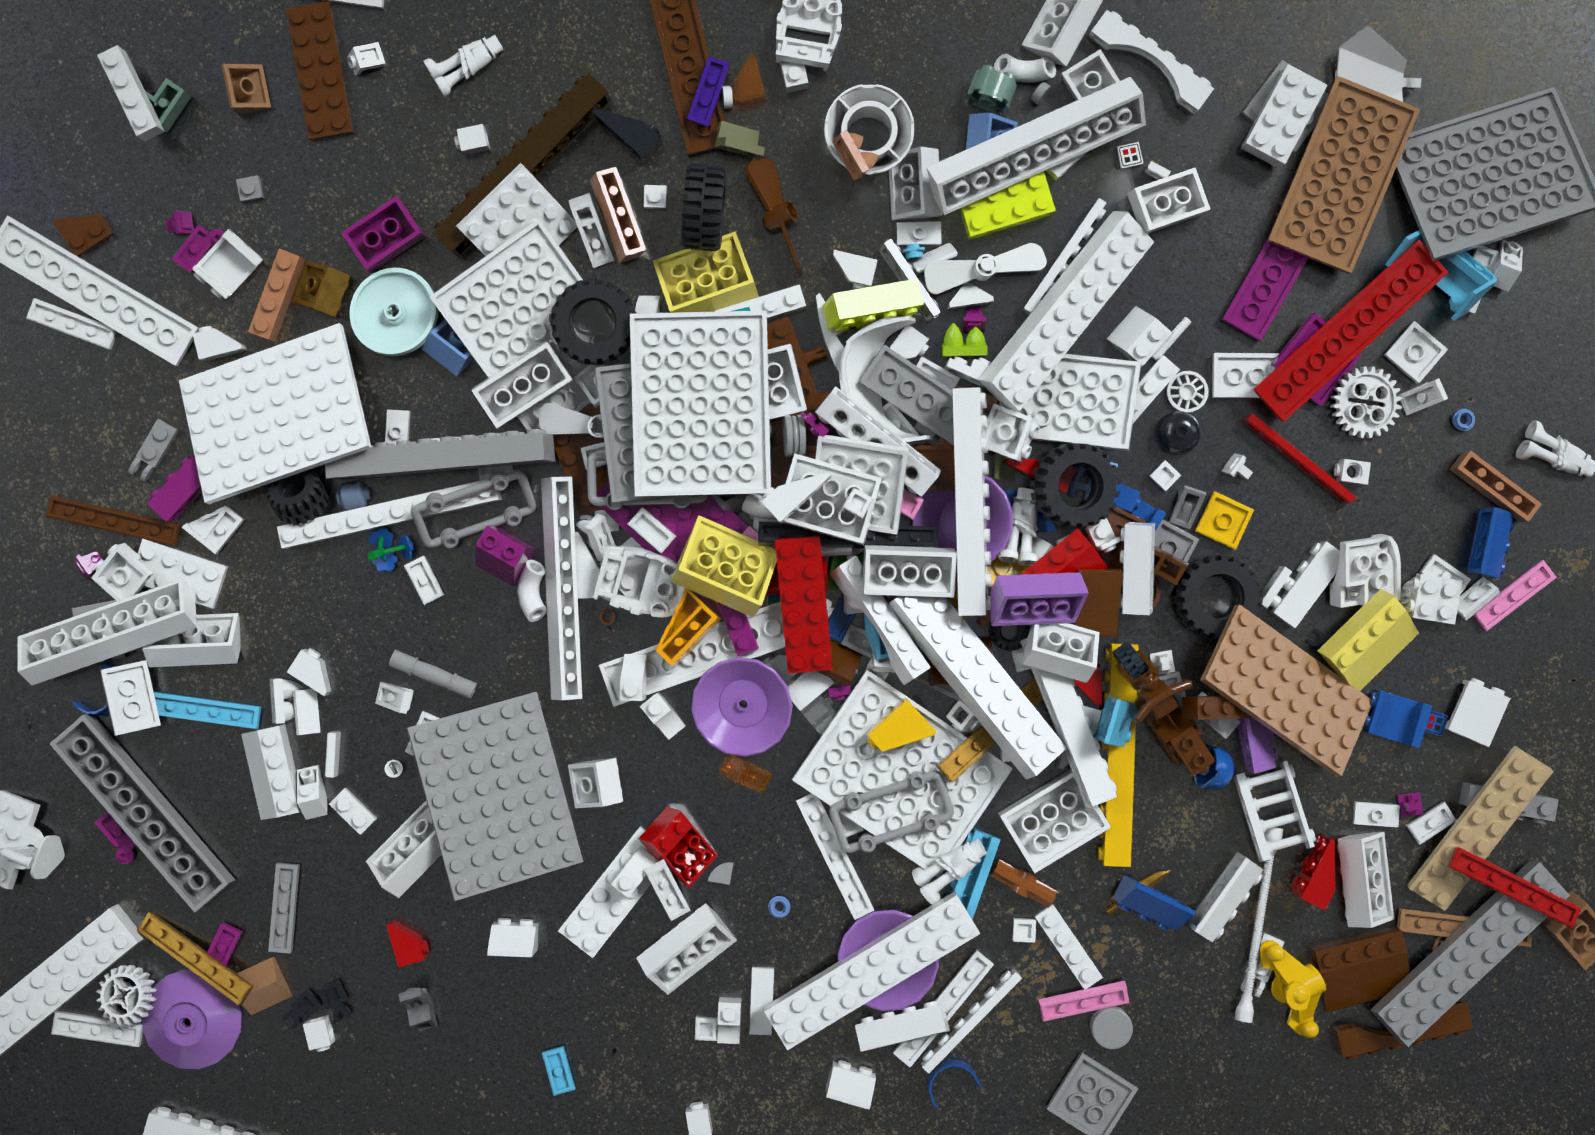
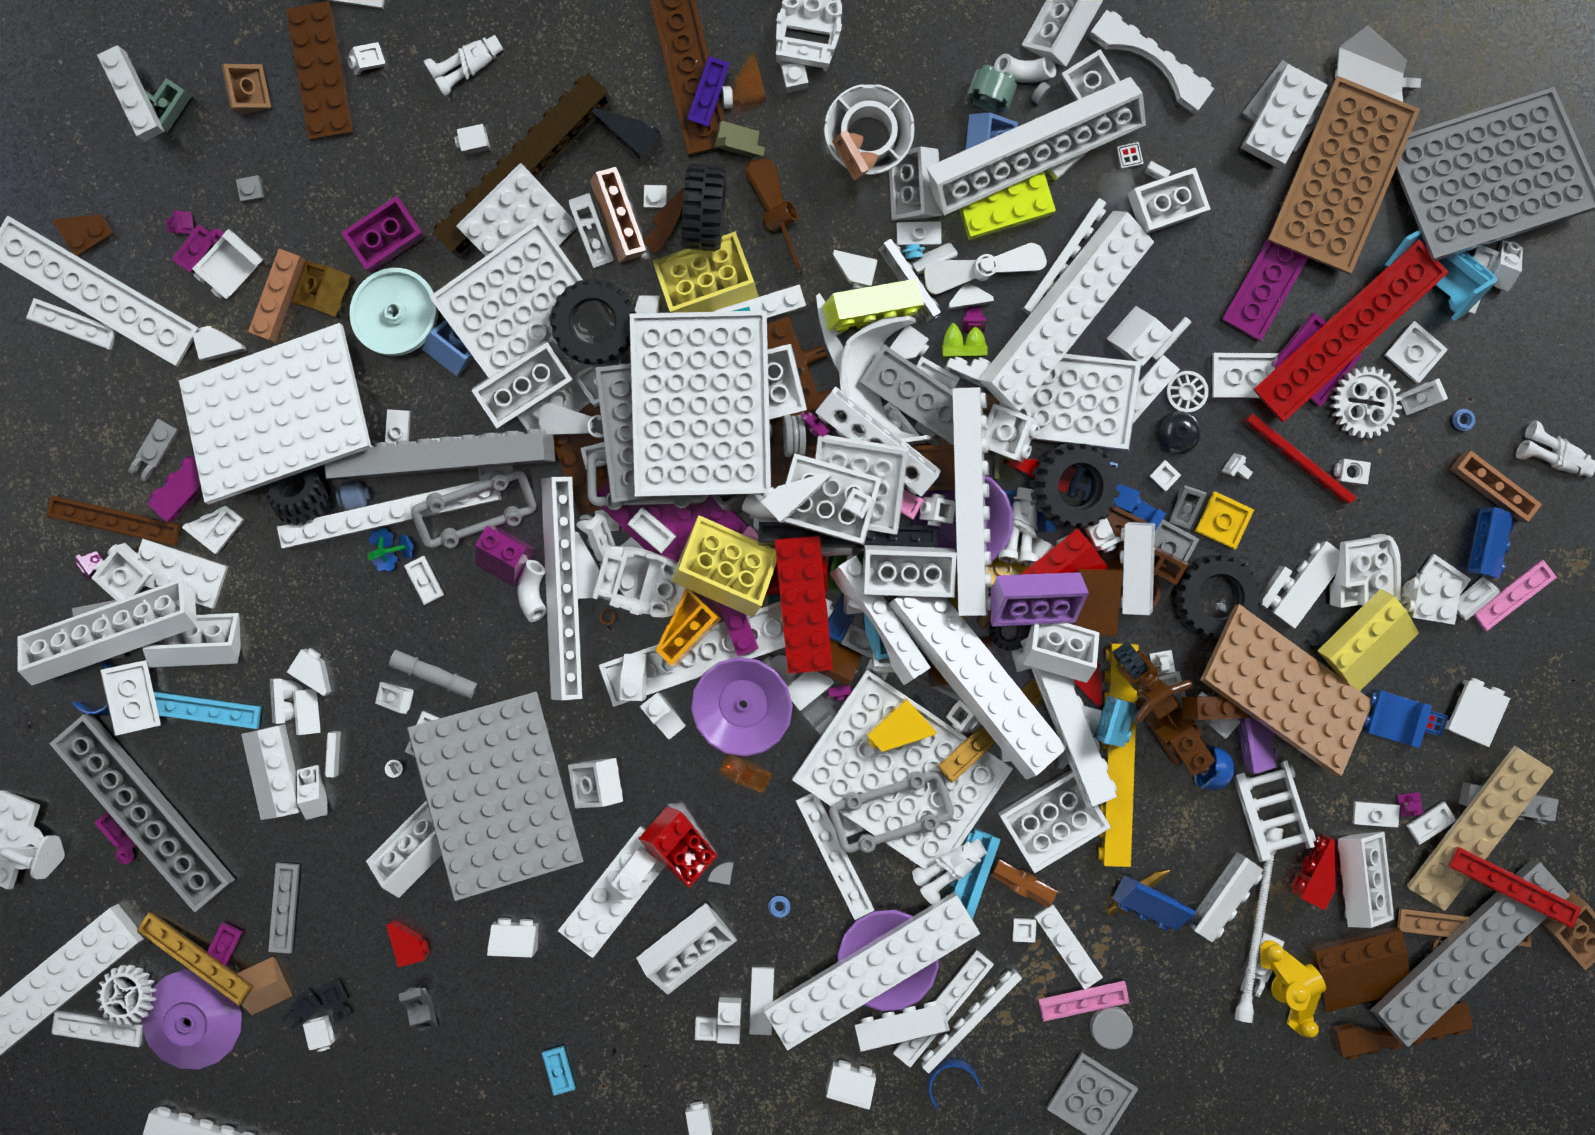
(352, 811): white plate -> none
(666, 222): none -> reddish brown slope
(667, 889): white plate -> none
(937, 510): none -> white brick

